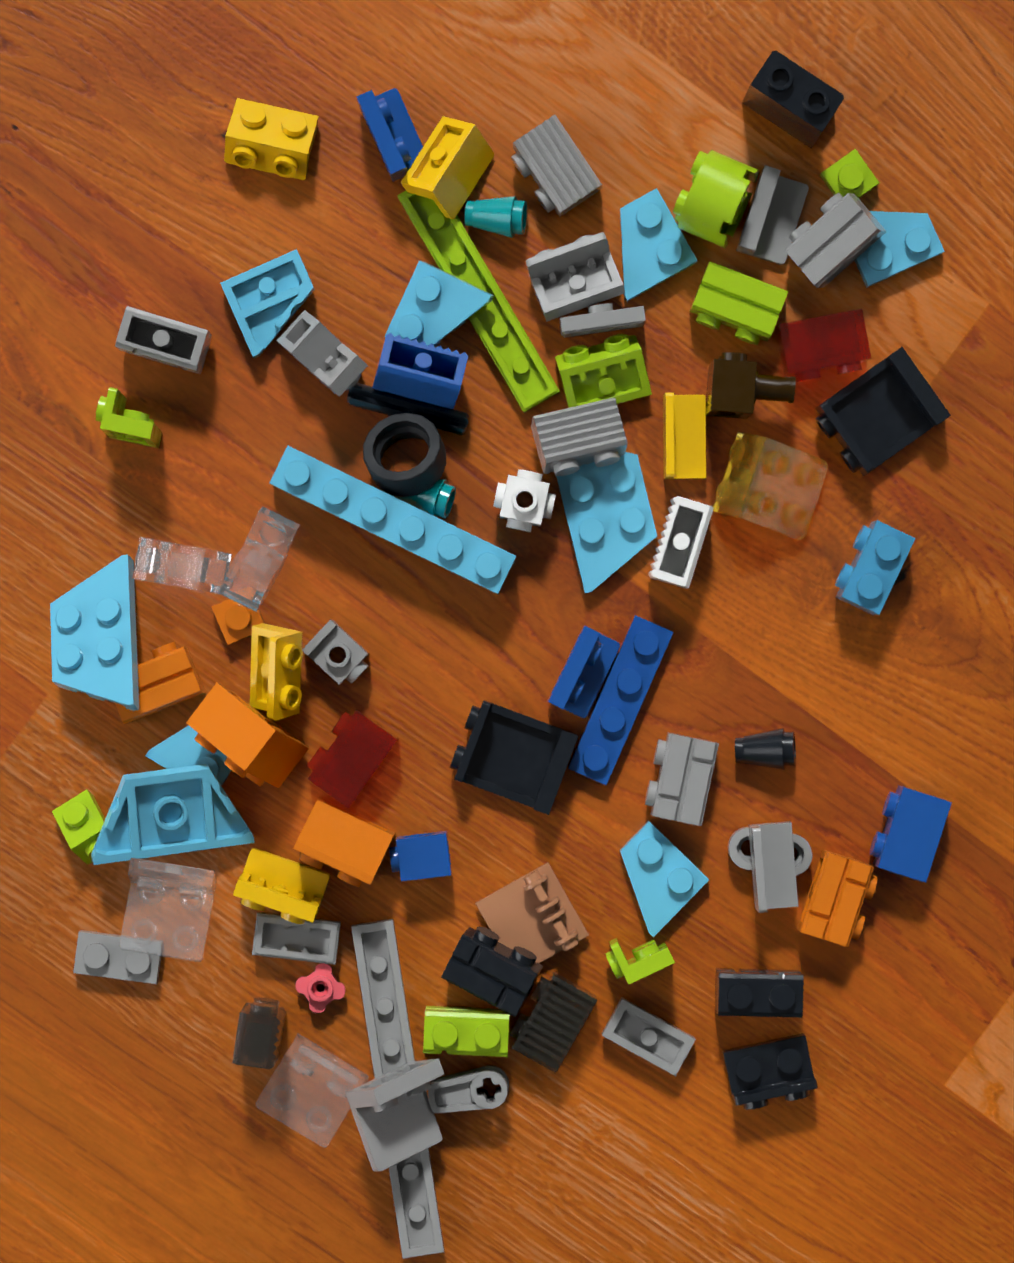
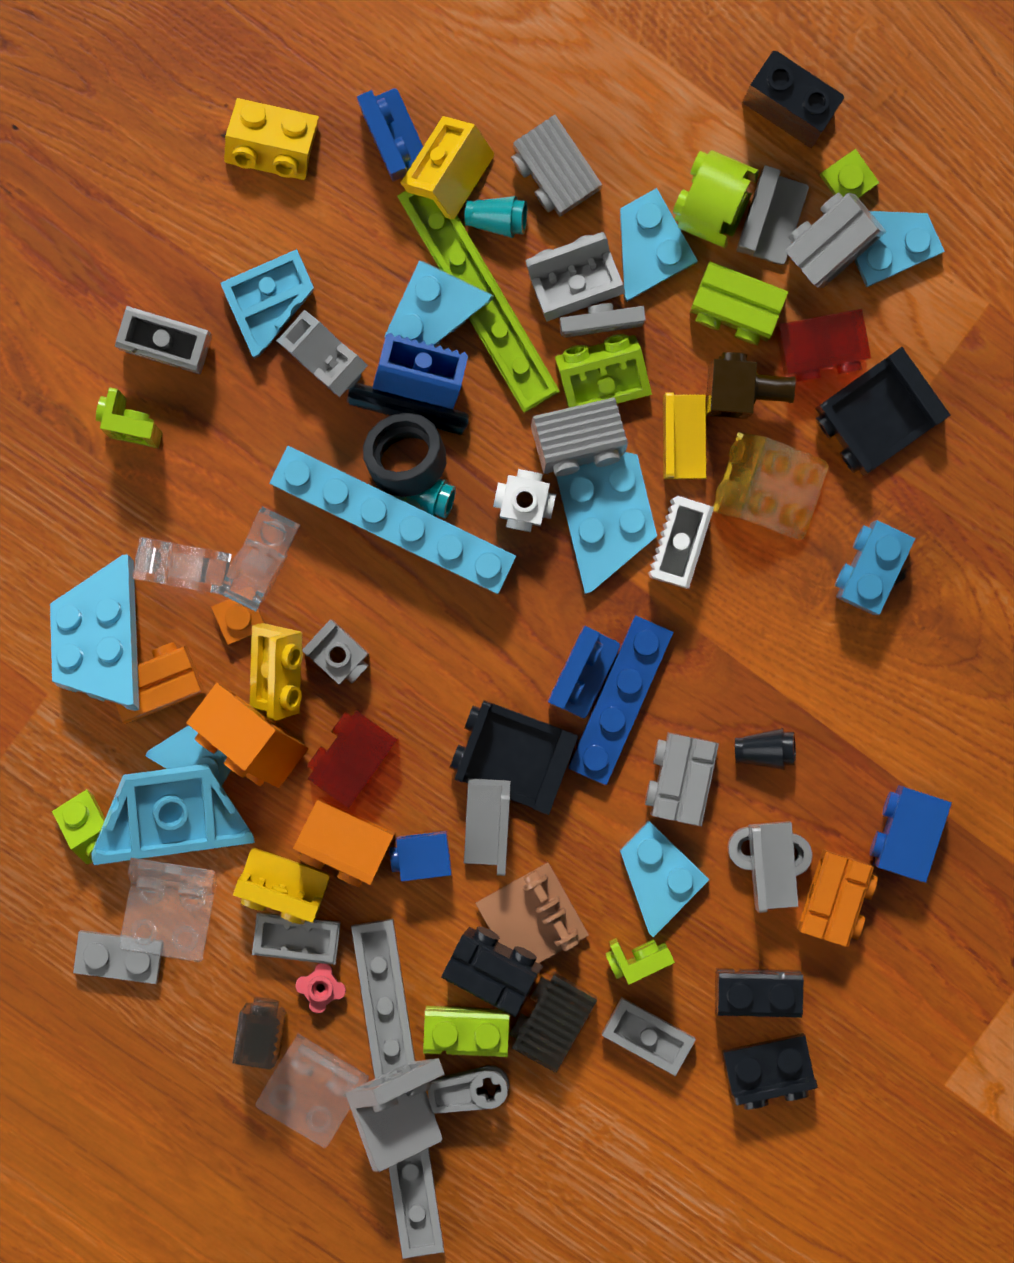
(487, 823): none -> light grey panel

